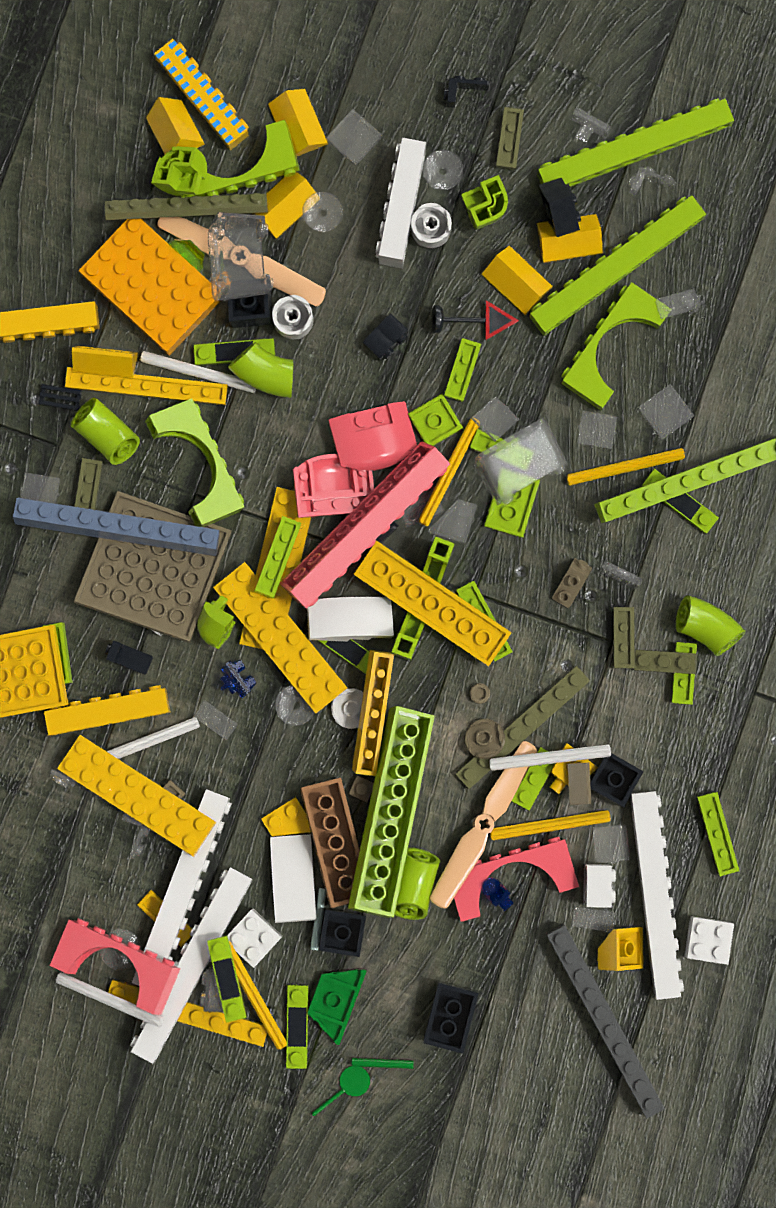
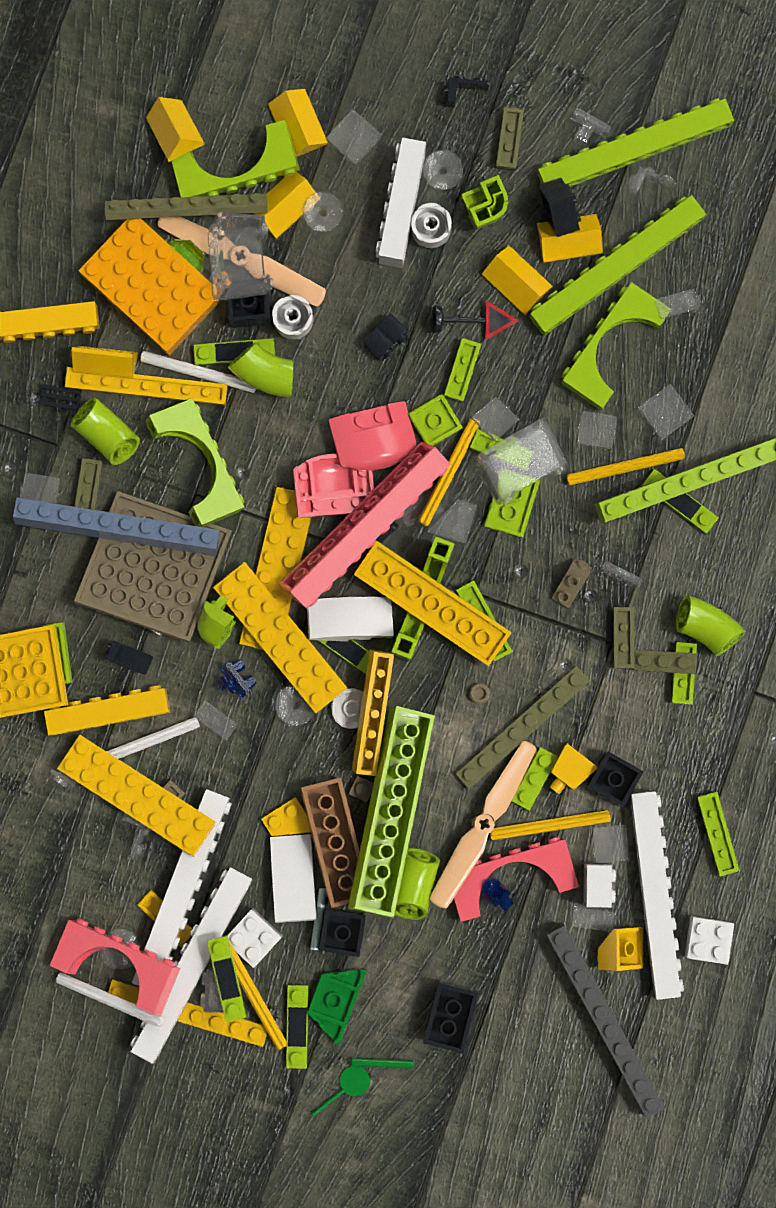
(180, 171): lime brick -> none
(201, 94): yellow brick -> none
(277, 557): lime plate -> none
(484, 738): dark tan tile -> none
(550, 757): white axle -> none
(579, 783): dark tan tile -> none

